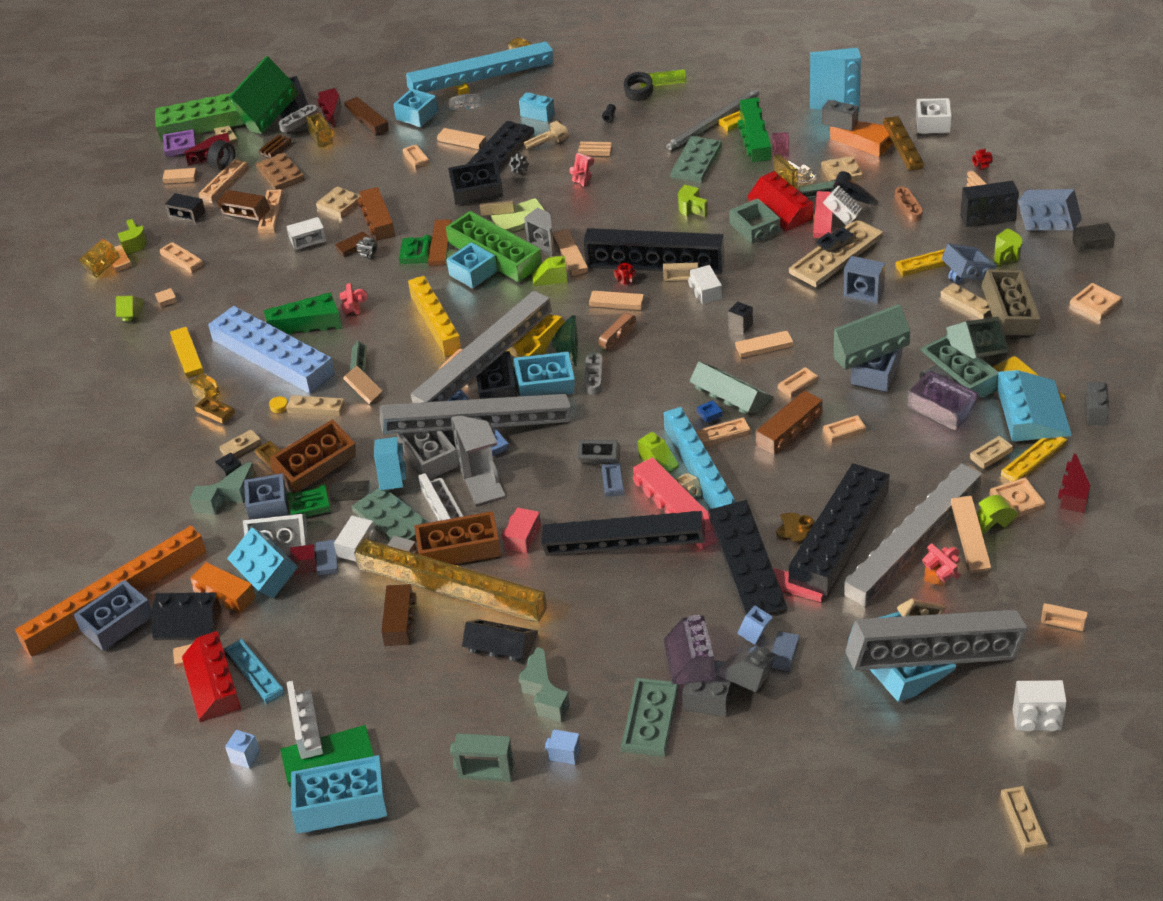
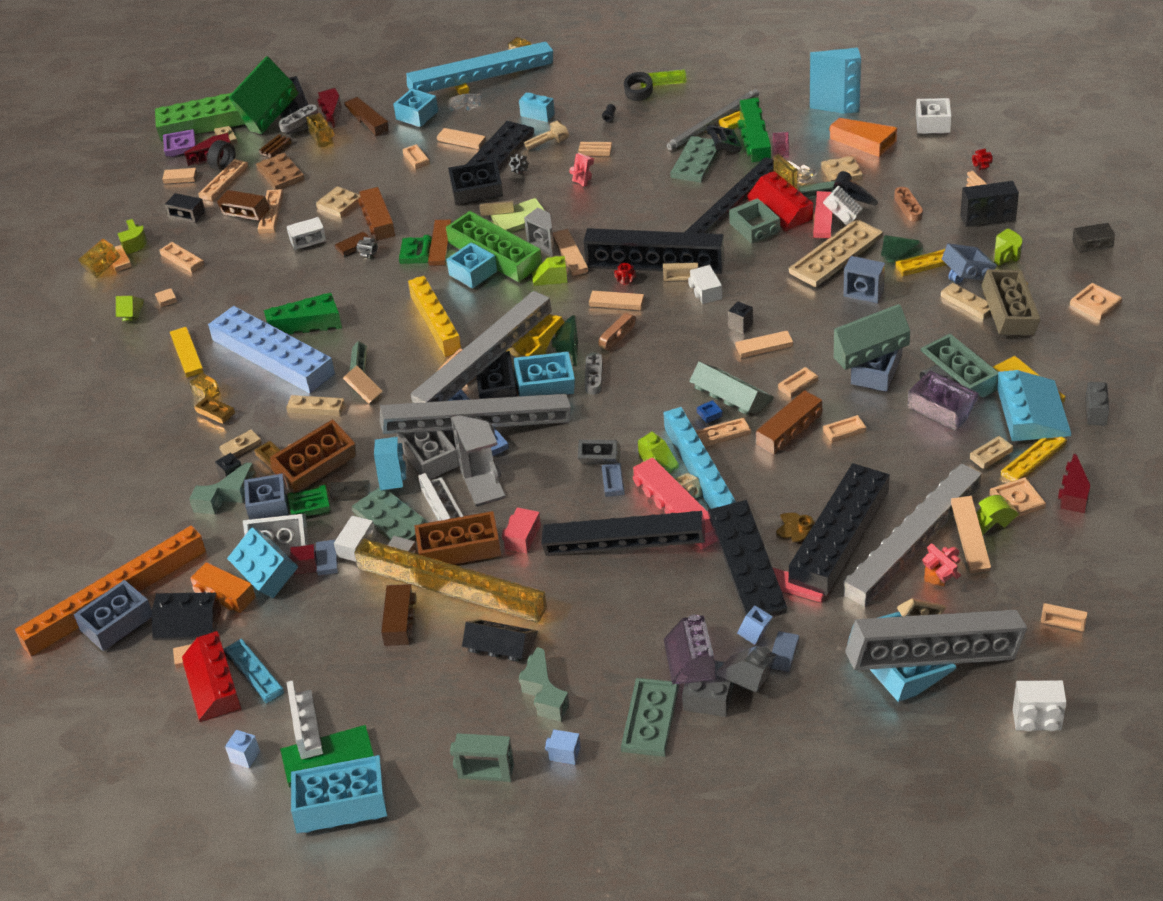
(278, 404): yellow tile -> none
(352, 299): coral hips -> none
(690, 201): lime brick -> none
(728, 138): none -> black plate
(732, 198): none -> black plate
(835, 241): black slope -> none
(840, 115): dark grey brick -> none
(899, 248): none -> clear green slope
(903, 143): pearl gold plate -> none
(978, 337): sand green slope -> none
(1023, 819): tan tile -> none
(1050, 209): sand blue brick -> none

